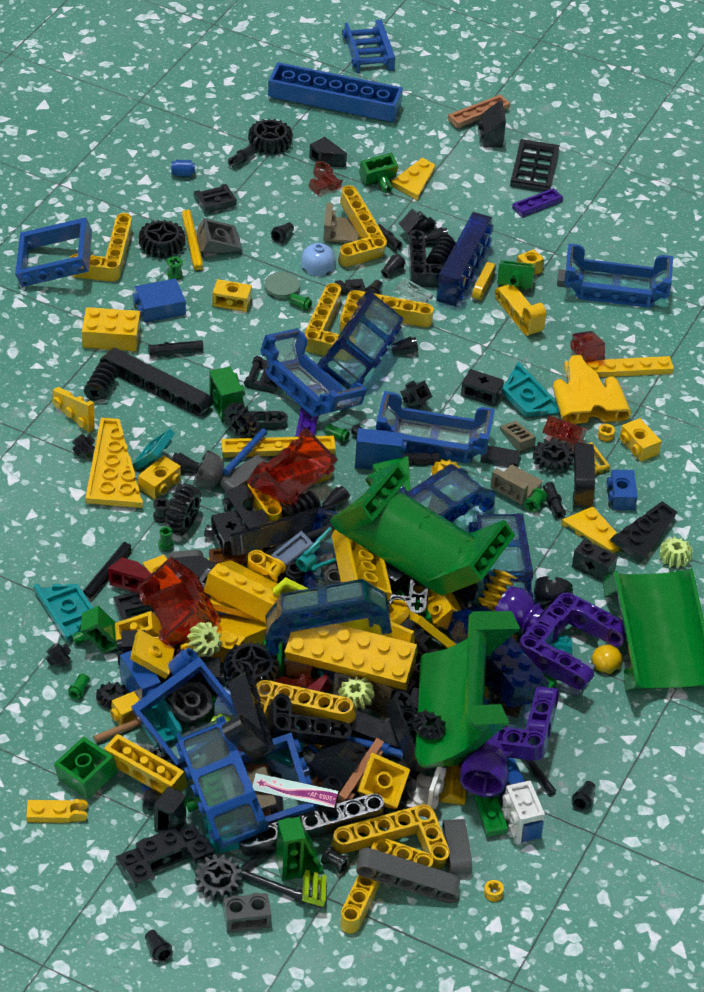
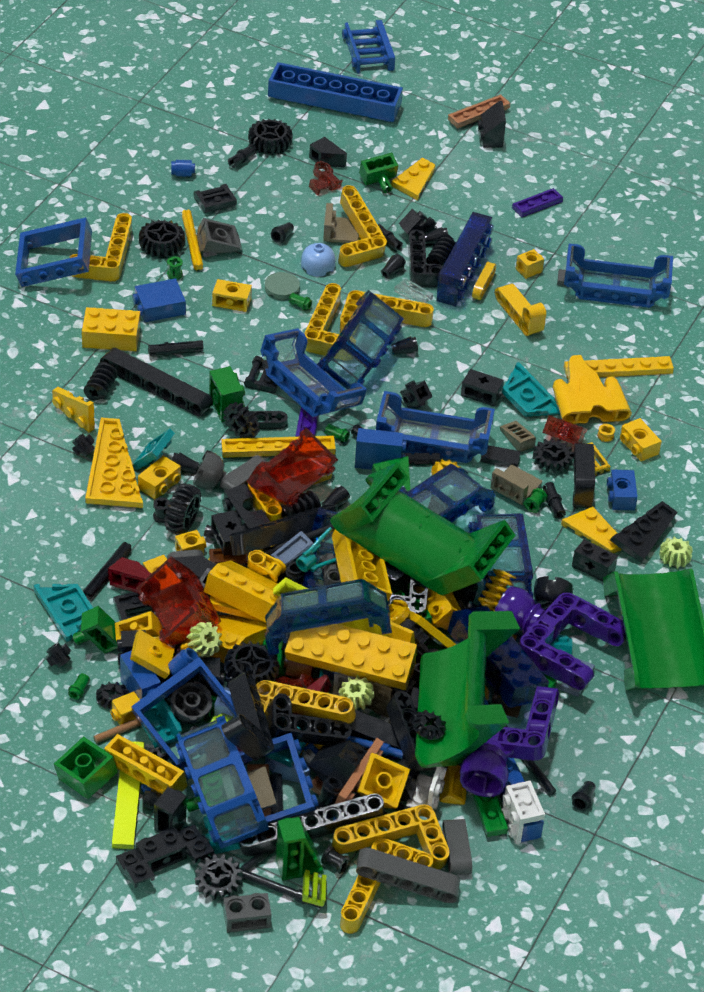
(56, 811): yellow hinge -> none
(126, 810): none -> neon yellow tile
(159, 947): black cone -> none
(165, 542): green pin -> none
(190, 541): none -> yellow brick
(244, 452): blue bar -> none
(295, 790): sticker -> none
(351, 285): black plate -> none
(375, 287): black cone -> none
(498, 895): yellow bush -> none
(516, 274): green brick -> none
(530, 184): black piece -> none
(588, 346): clear red brick -> none
(607, 659): yellow hair -> none

